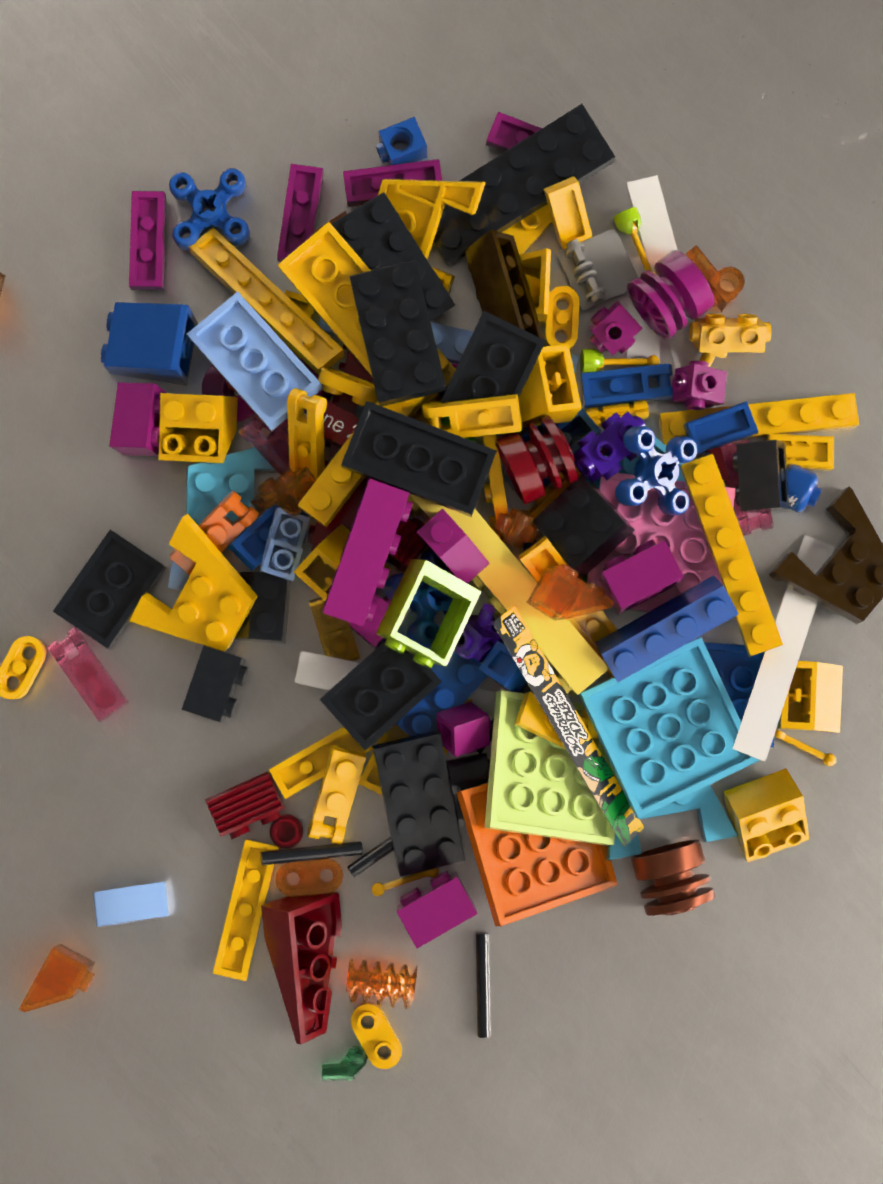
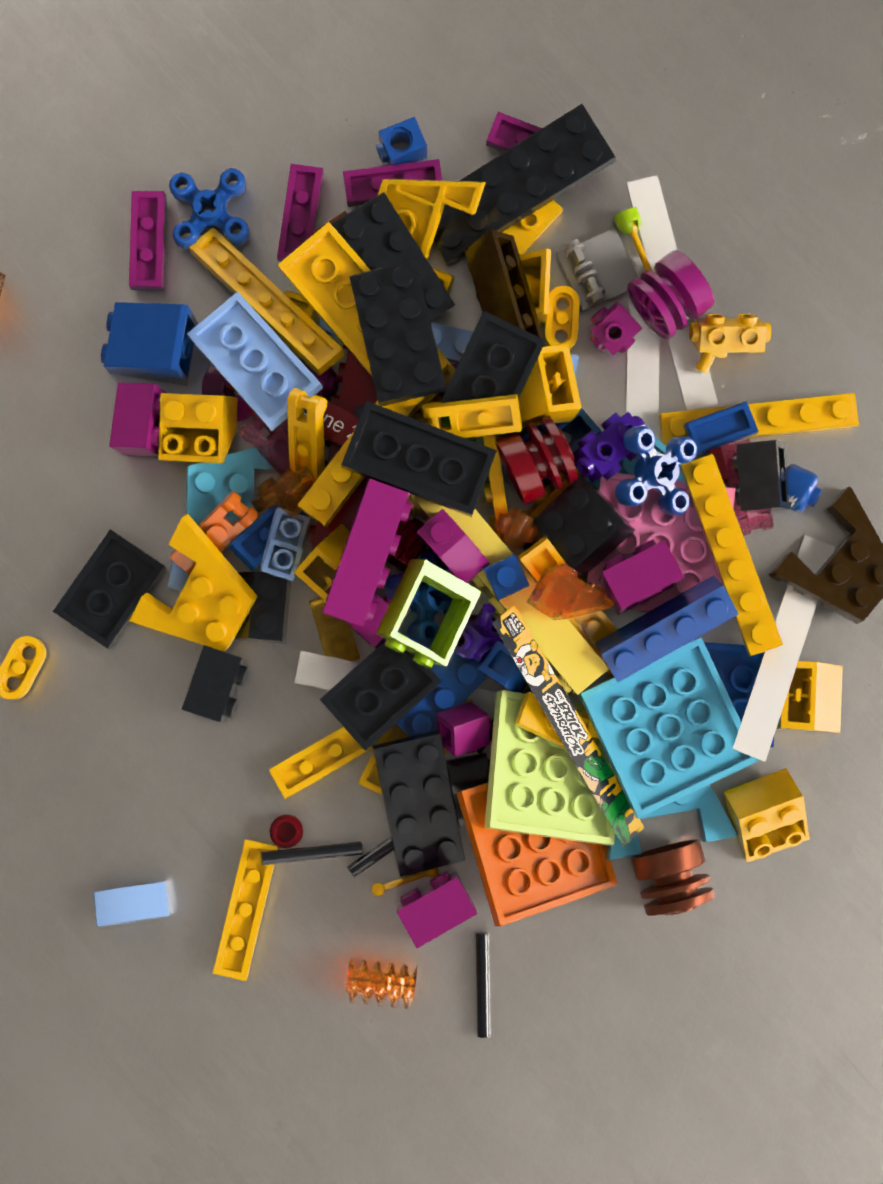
(59, 979): clear orange slope -> none
(88, 675): clear pink plate -> none
(246, 804): dark red brick -> none
(301, 948): dark red wedge -> none
(310, 877): clear orange plate -> none
(336, 382): yellow plate -> none
(336, 794): yellow plate -> none
(348, 1068): clear green arm -> none
(376, 1036): yellow plate -> none
(506, 577): none -> blue plate
(568, 211): yellow tile -> none
(593, 361): hinge -> none
(626, 385): blue plate -> none
(639, 409): yellow axle -> none
(699, 386): magenta brick -> none
(722, 298): clear orange plate -> none
(808, 450): yellow plate -> none
(828, 759): yellow hinge -> none

